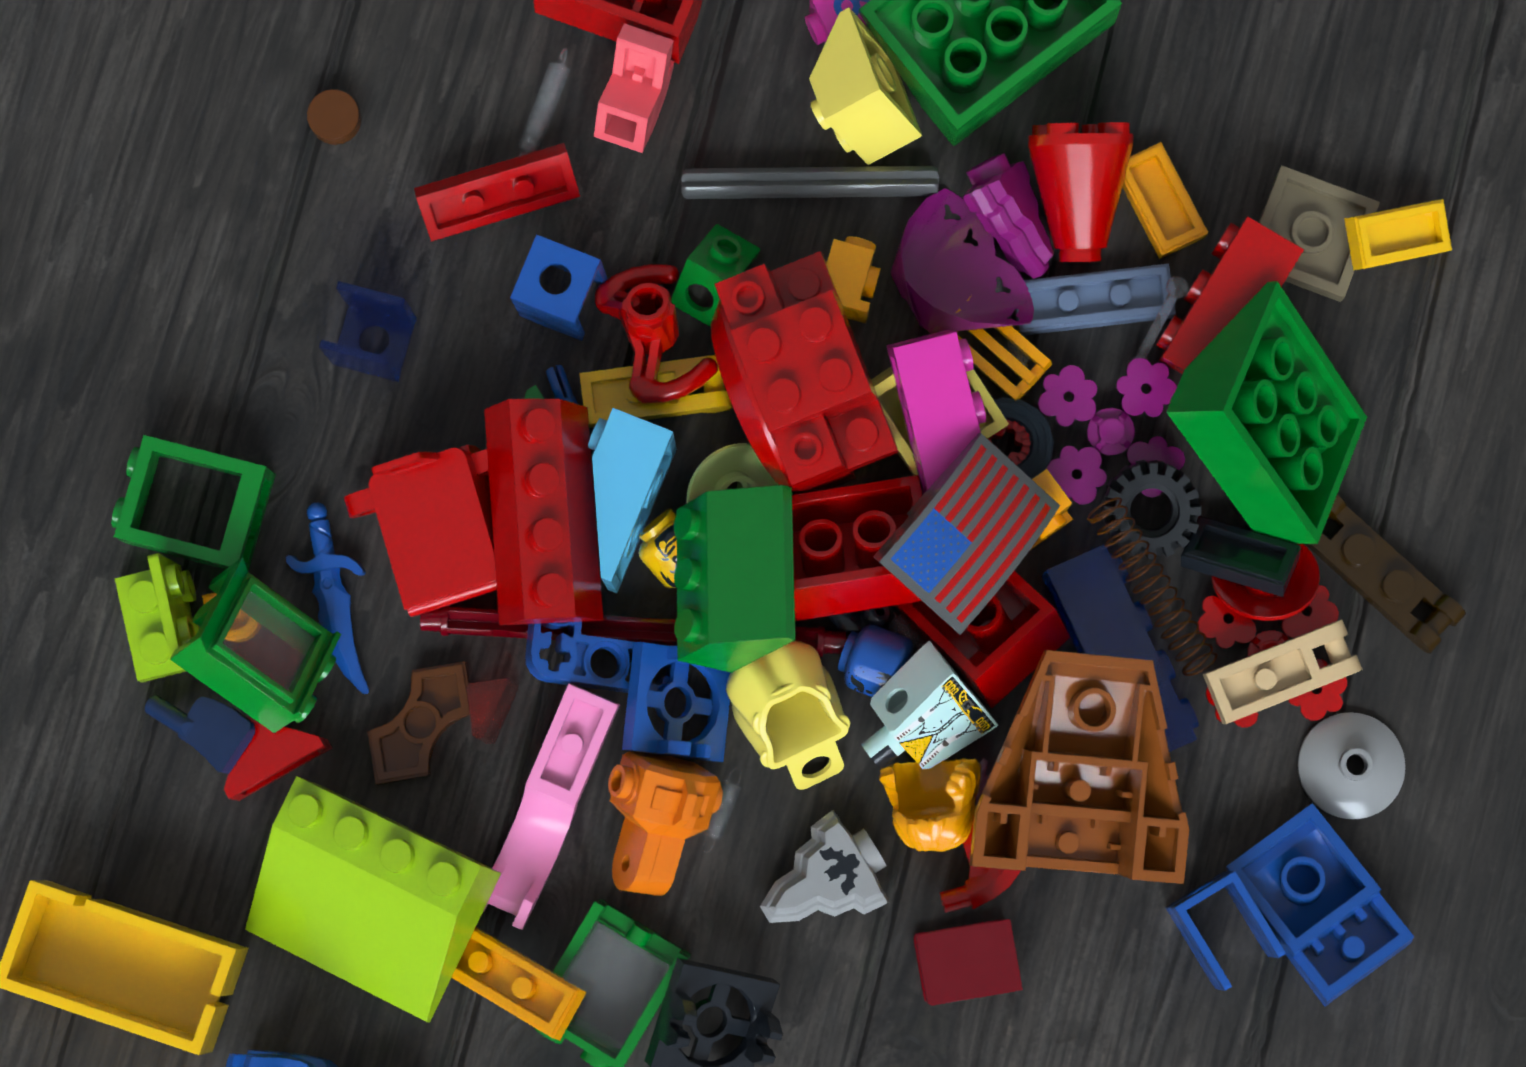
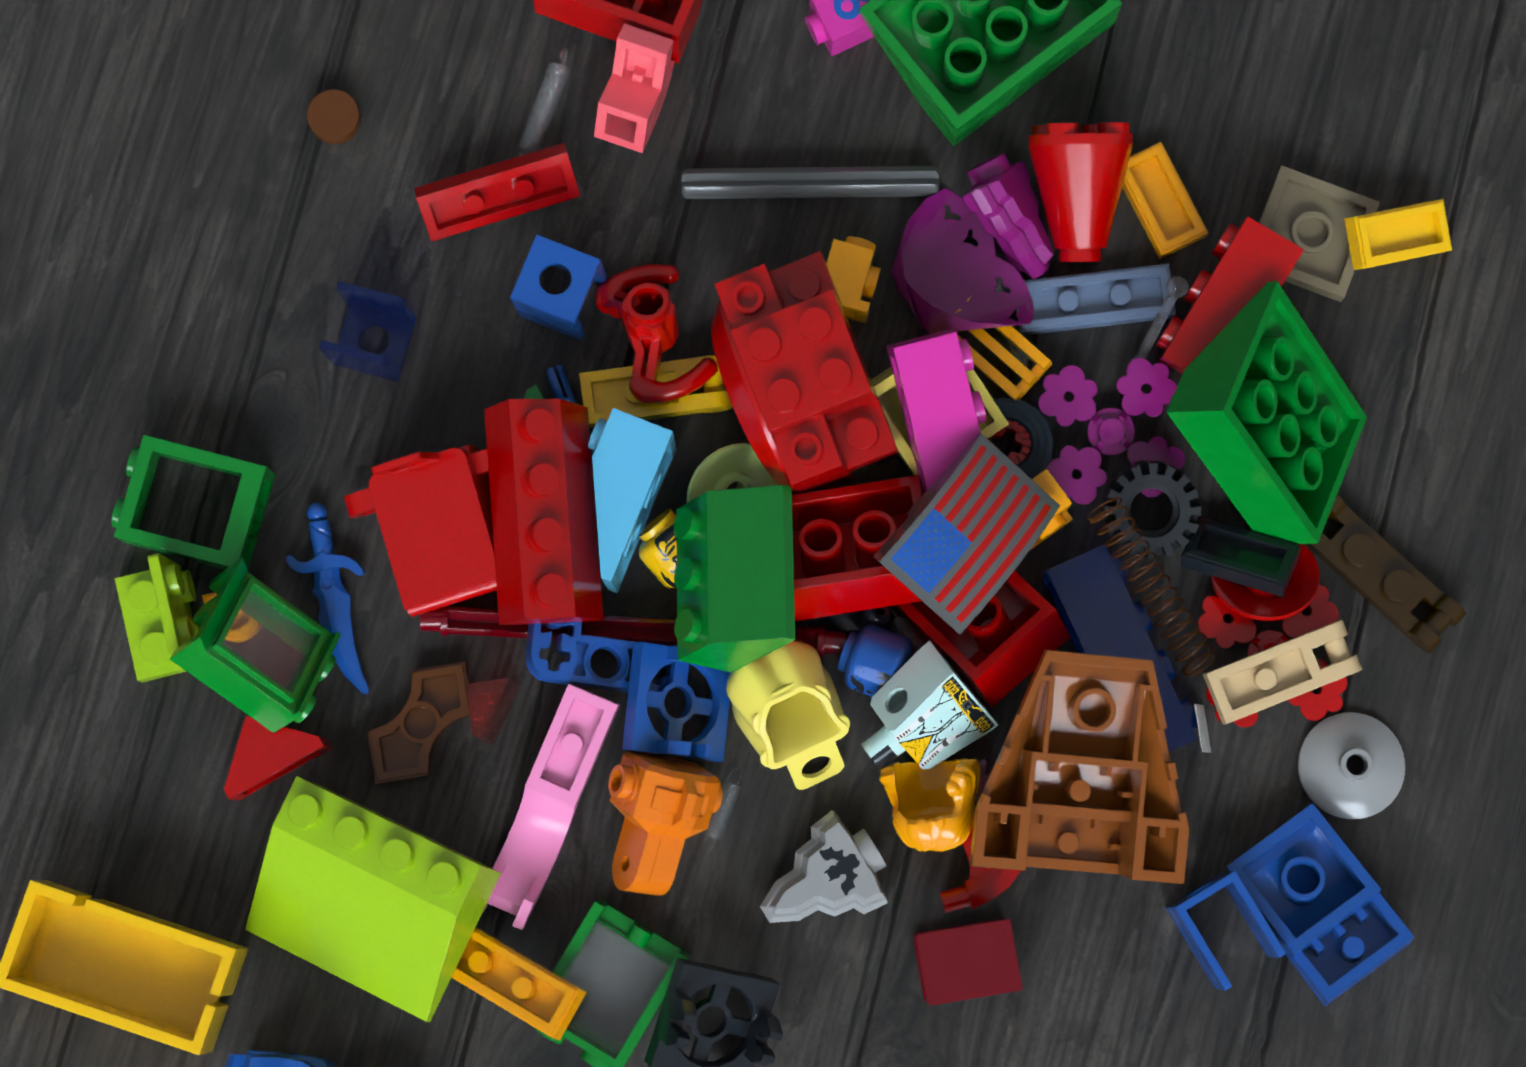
(209, 727): dark blue piece -> none
(713, 260): green bracket -> none
(861, 92): light yellow slope -> none
(1202, 727): none -> white sticker

